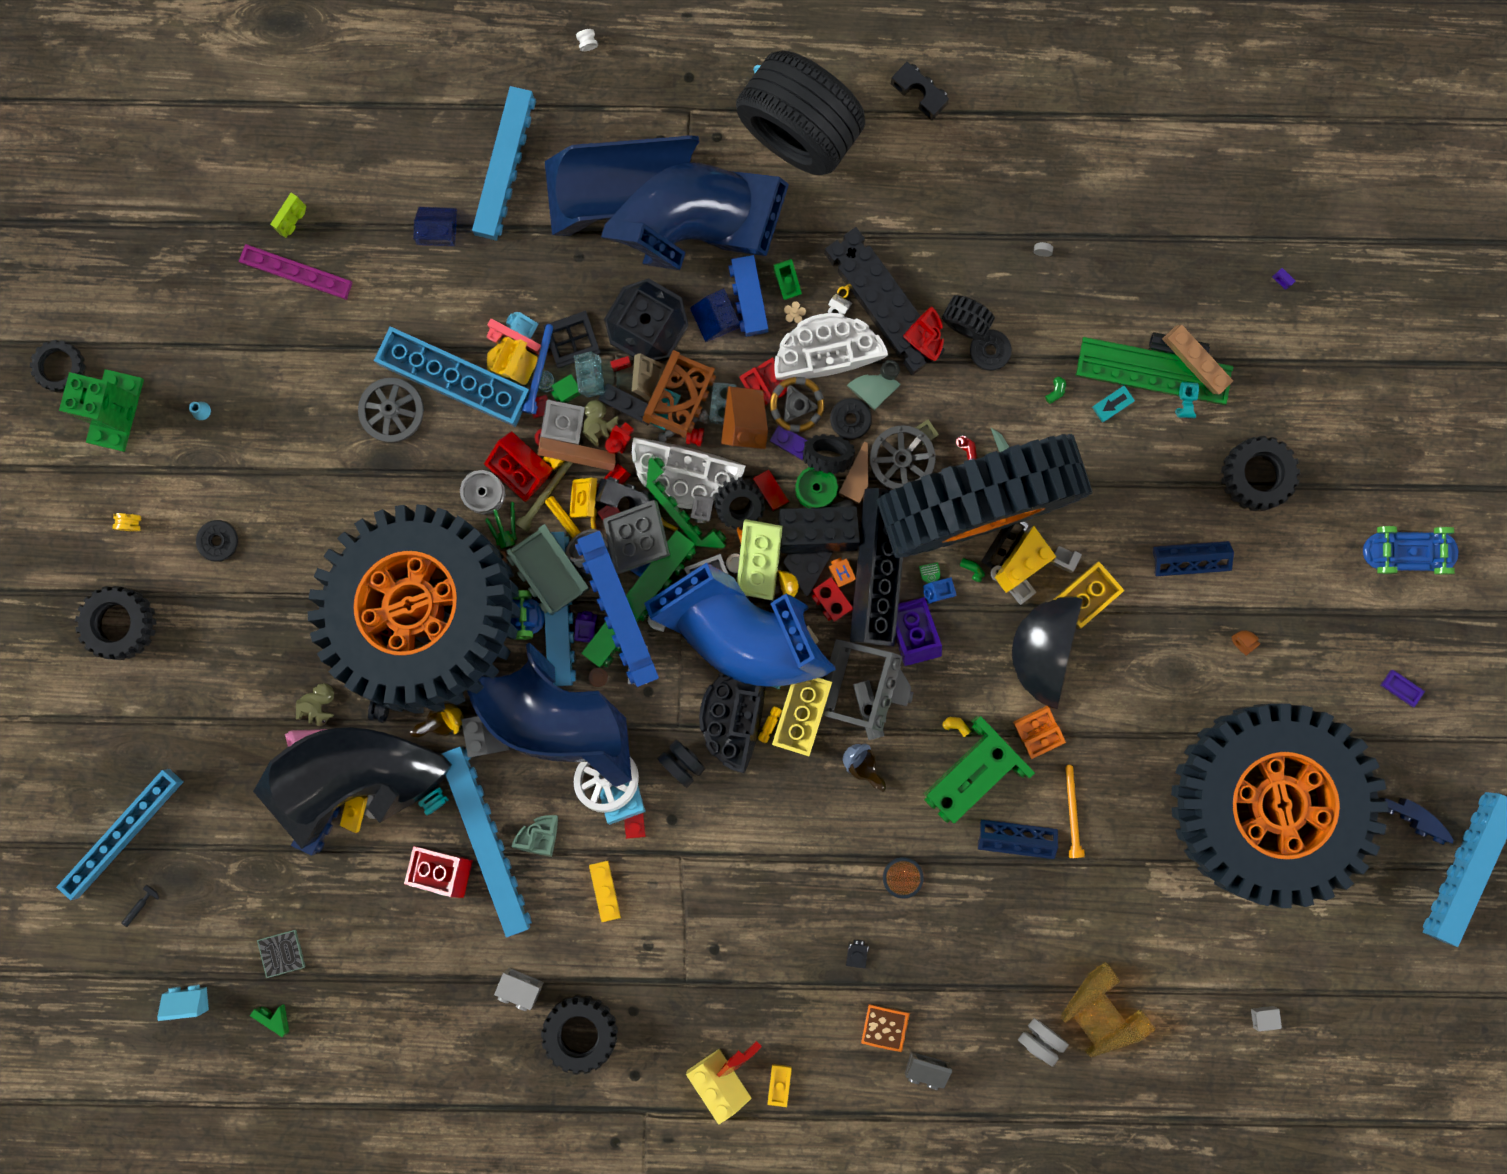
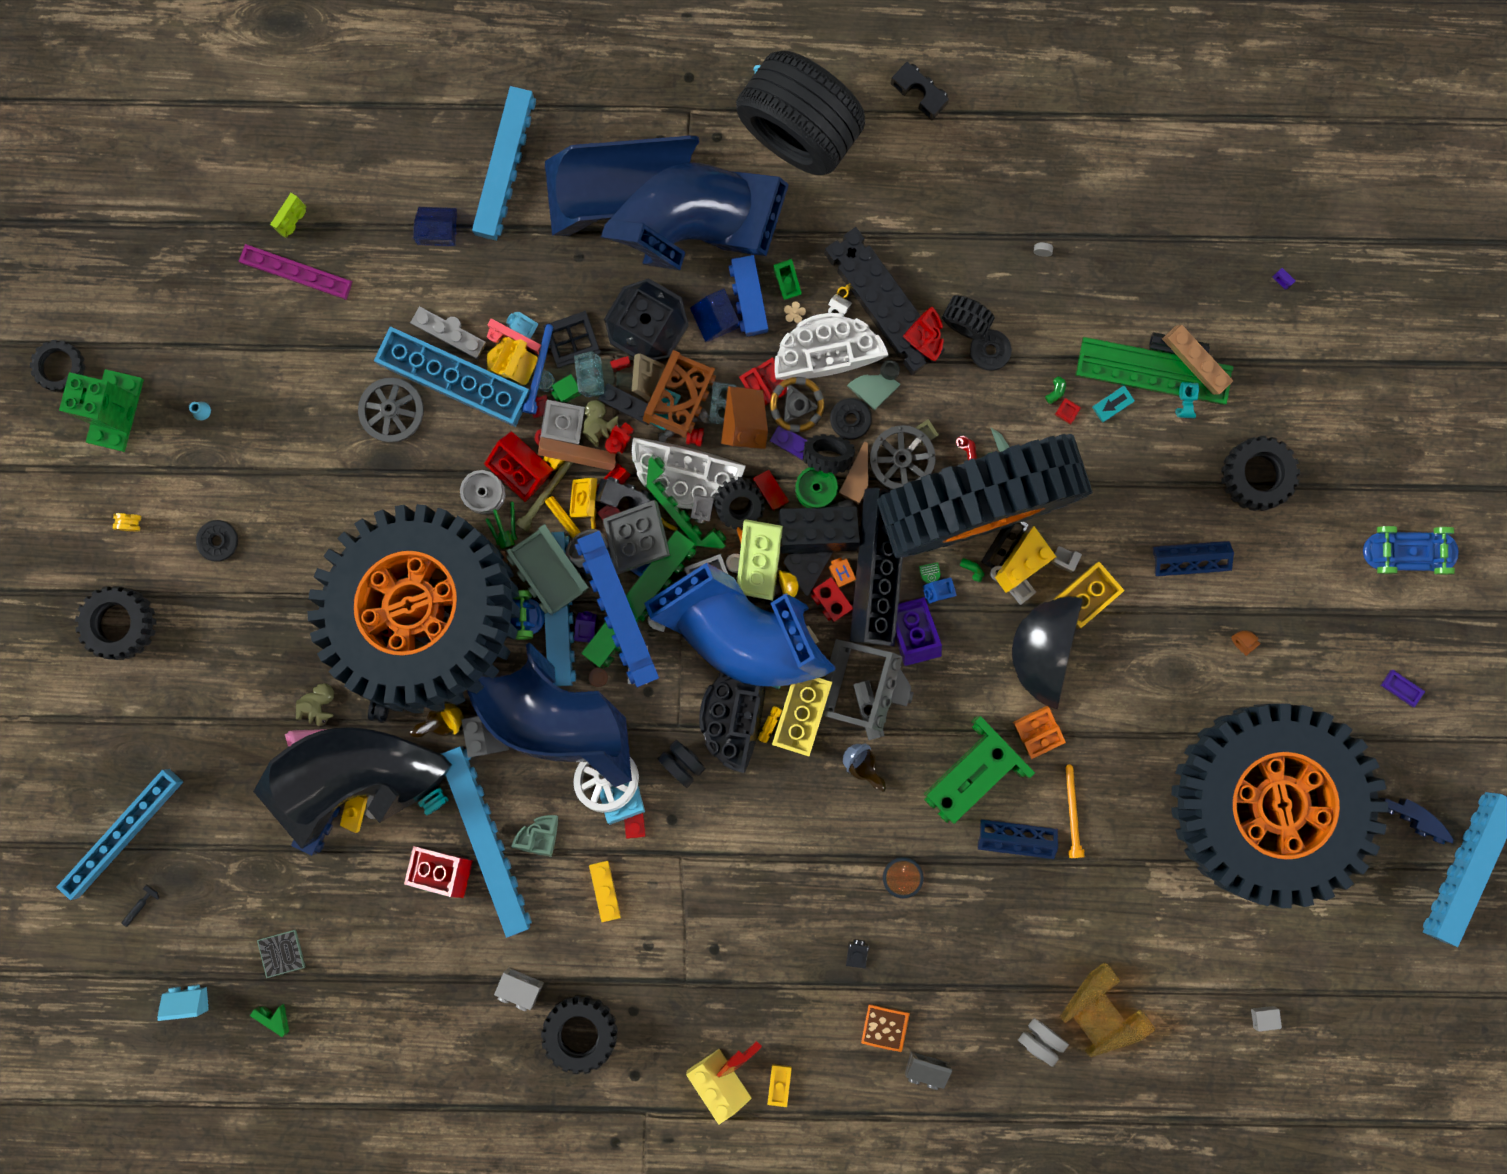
(449, 332): none -> light grey hinge
(586, 40): white wheel -> none
(956, 723): yellow arm -> none
(1067, 411): none -> red tile

